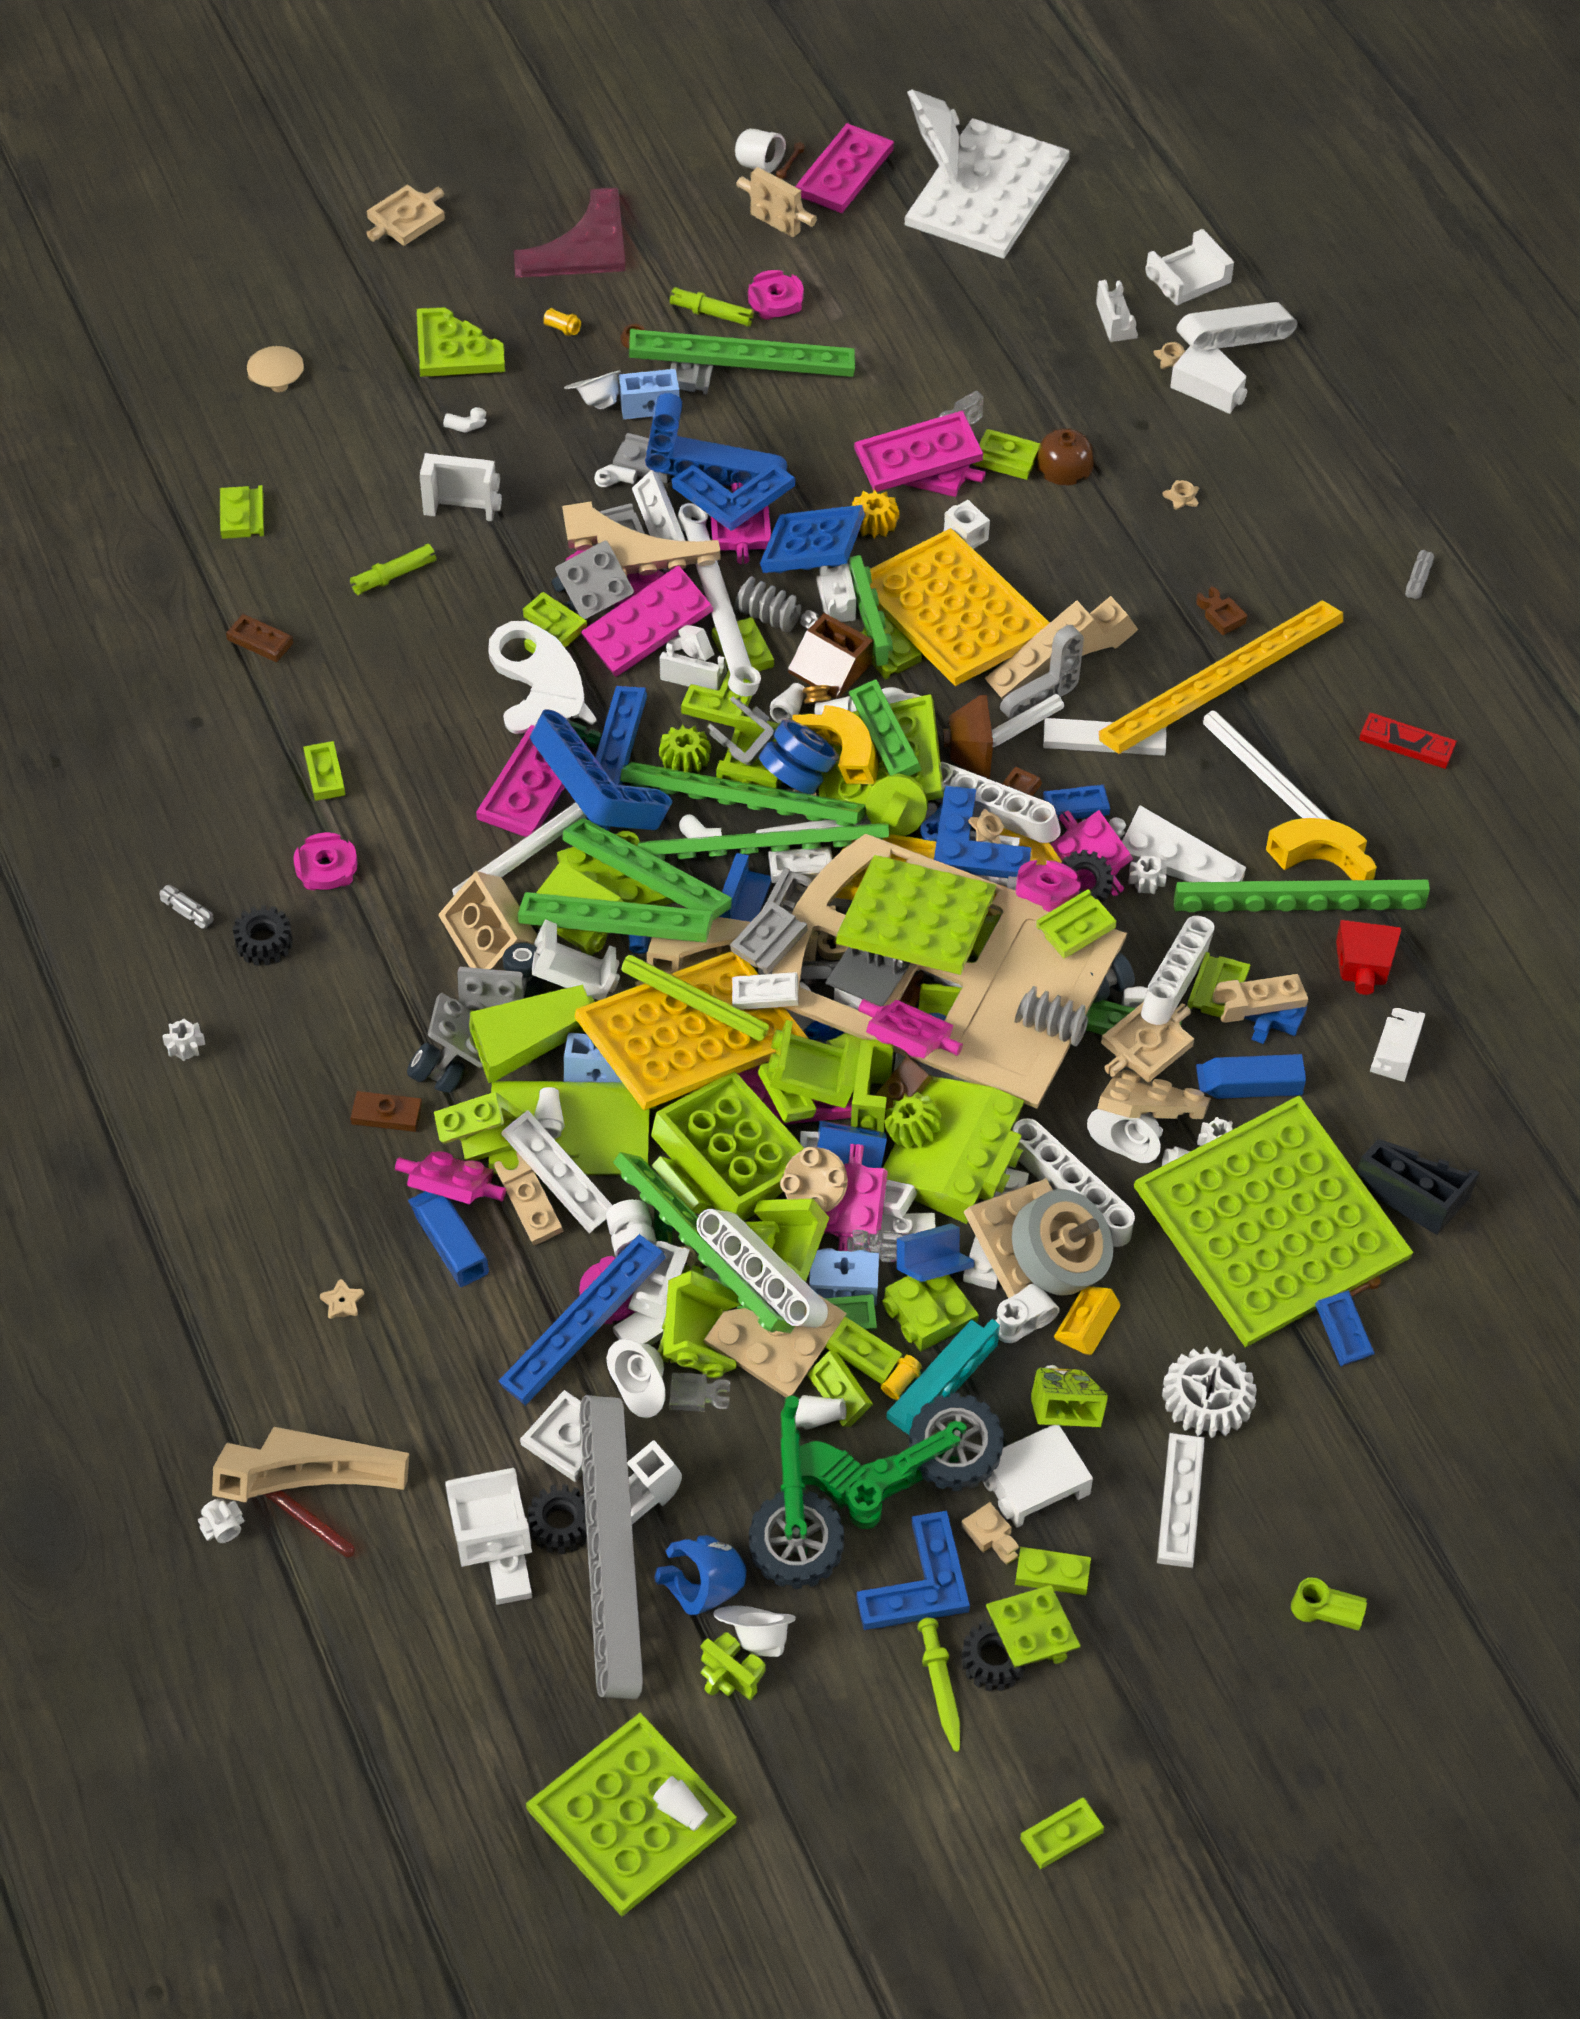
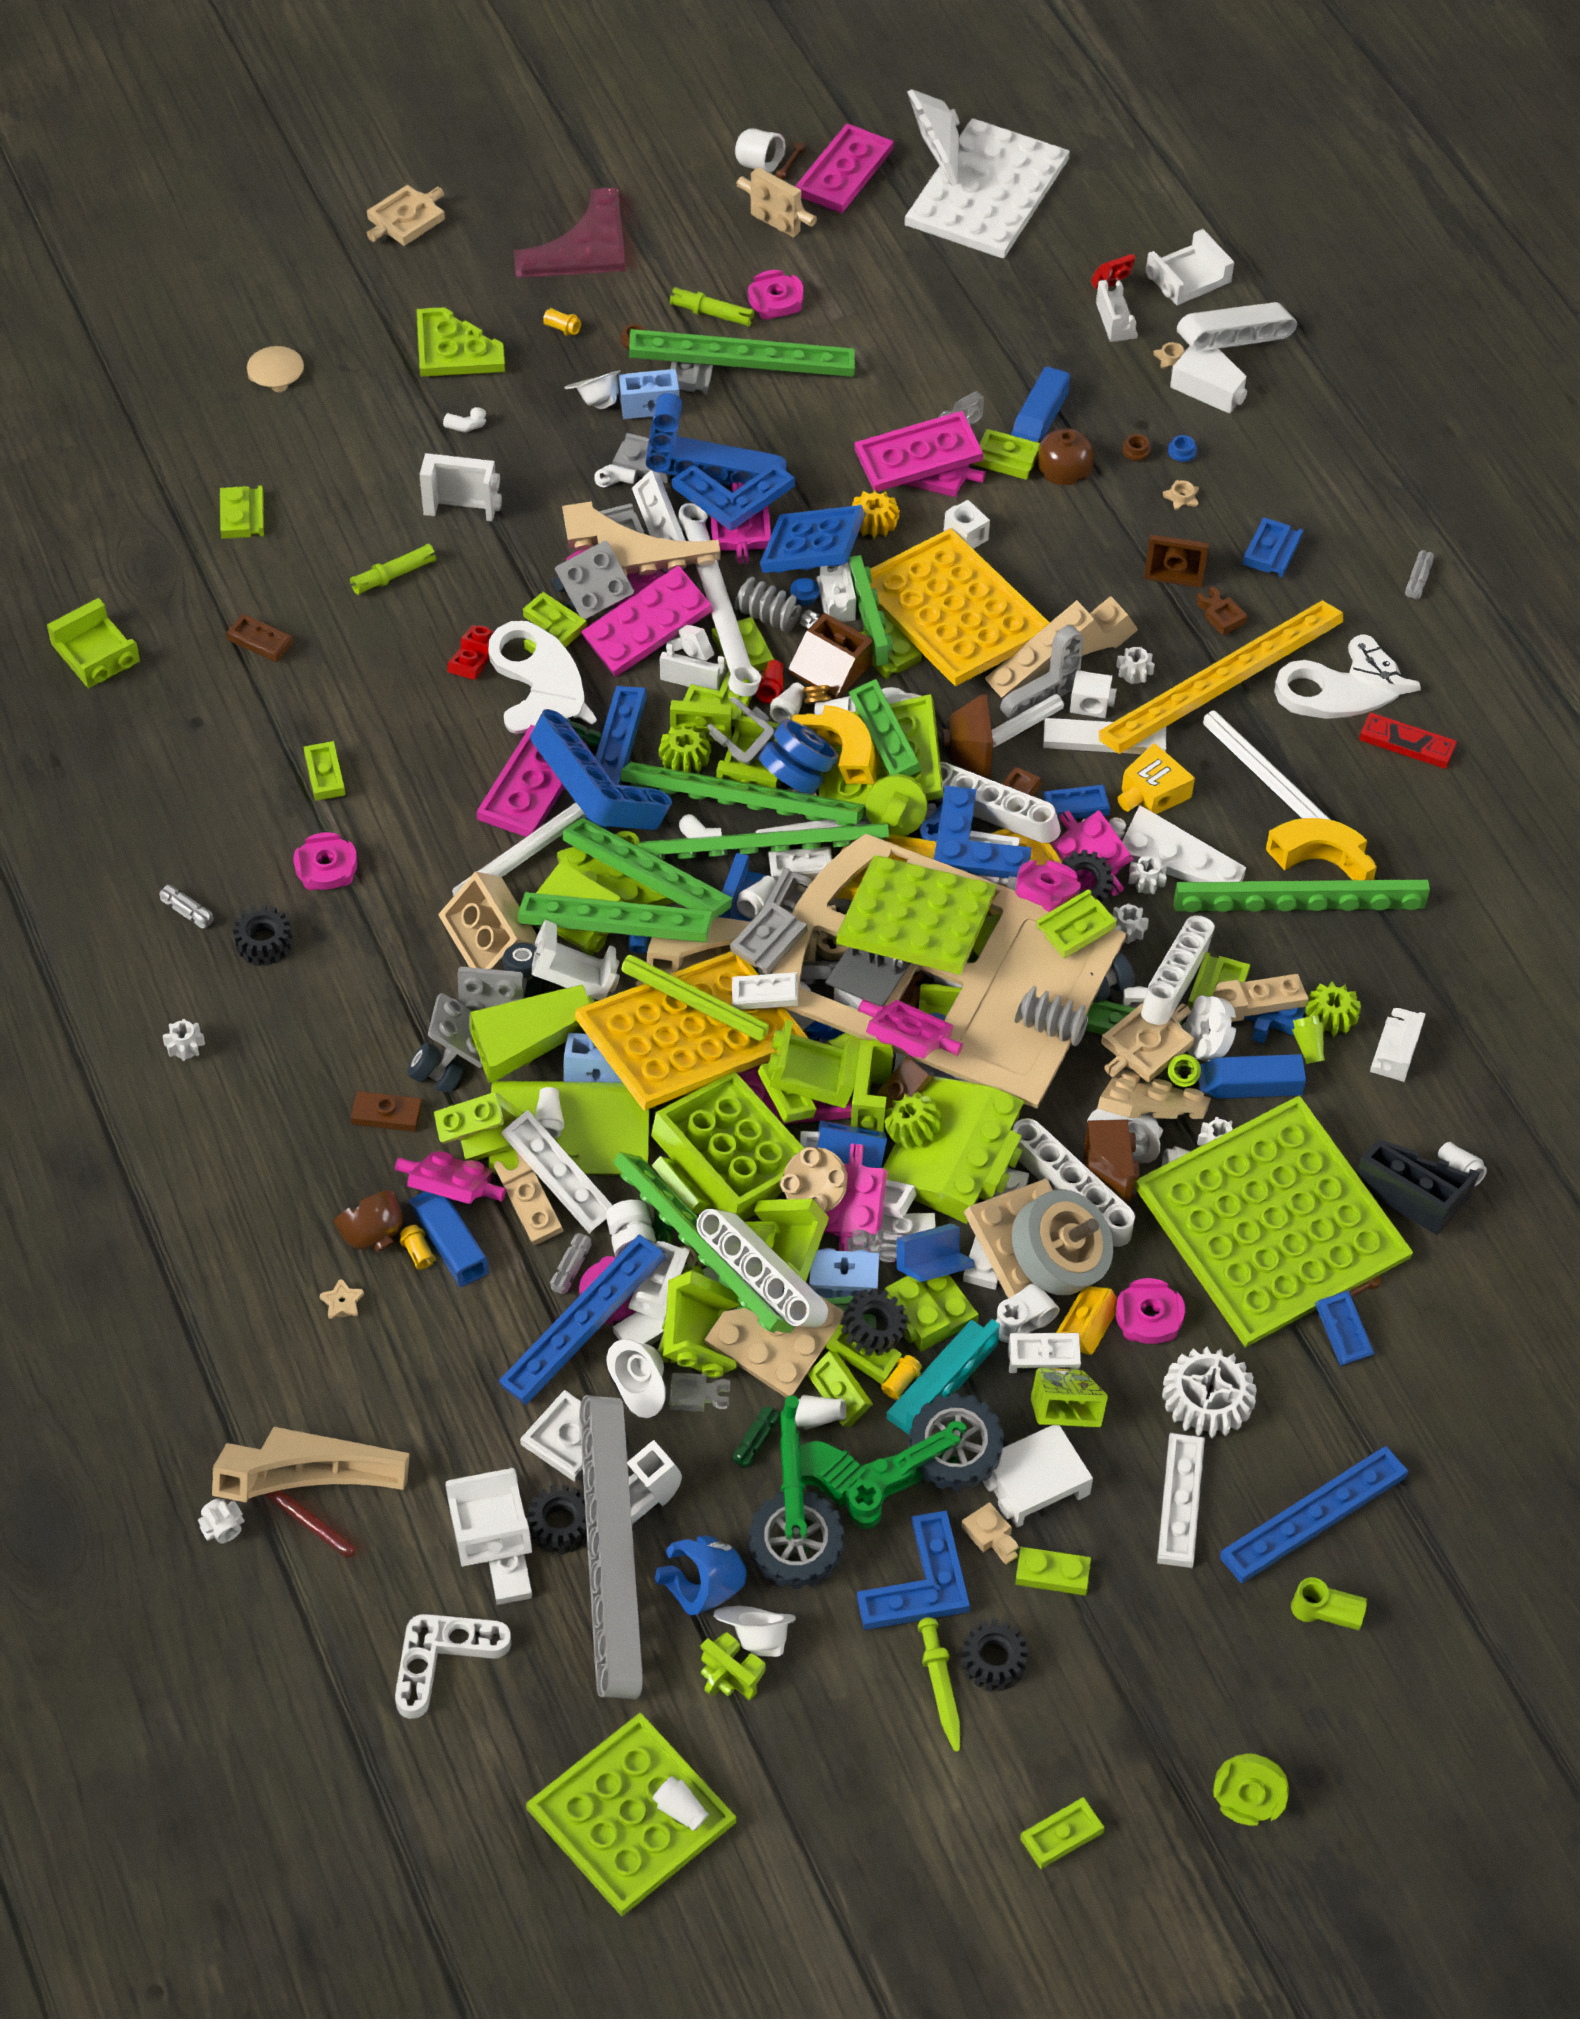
(92, 643): none -> lime panel
(371, 1222): none -> reddish brown cylinder
(413, 1239): none -> yellow pin
(438, 1642): none -> white beam
(473, 653): none -> red slope
(570, 1263): none -> light grey axle
(700, 715): none -> lime plate
(753, 899): none -> white cone
(756, 1436): none -> dark green axle
(771, 682): none -> red cone
(805, 590): none -> blue plate
(882, 1308): none -> black tyre
(987, 820): tan plate -> none
(1033, 1627): lime hinge -> none
(1042, 405): none -> blue piece
(1043, 1350): none -> white hinge
(1092, 694): none -> white brick
(1110, 1156): none -> reddish brown slope
(1113, 270): none -> red slope
(1130, 921): none -> white gear
(1135, 665): none -> white gear
(1136, 447): none -> reddish brown plate
(1145, 1328): none -> dark pink plate
(1155, 782): none -> yellow torso
(1176, 560): none -> reddish brown slope
(1181, 1063): none -> lime cone
(1182, 448): none -> blue plate
(1212, 1014): none -> white plate
(1251, 1789): none -> lime tile
(1272, 547): none -> blue plate
(1309, 1037): none -> lime cone
(1313, 1514): none -> blue plate
(1334, 1007): none -> lime gear
(1366, 953): red torso -> none
(1367, 687): none -> white animal
(1462, 1160): none -> white cone

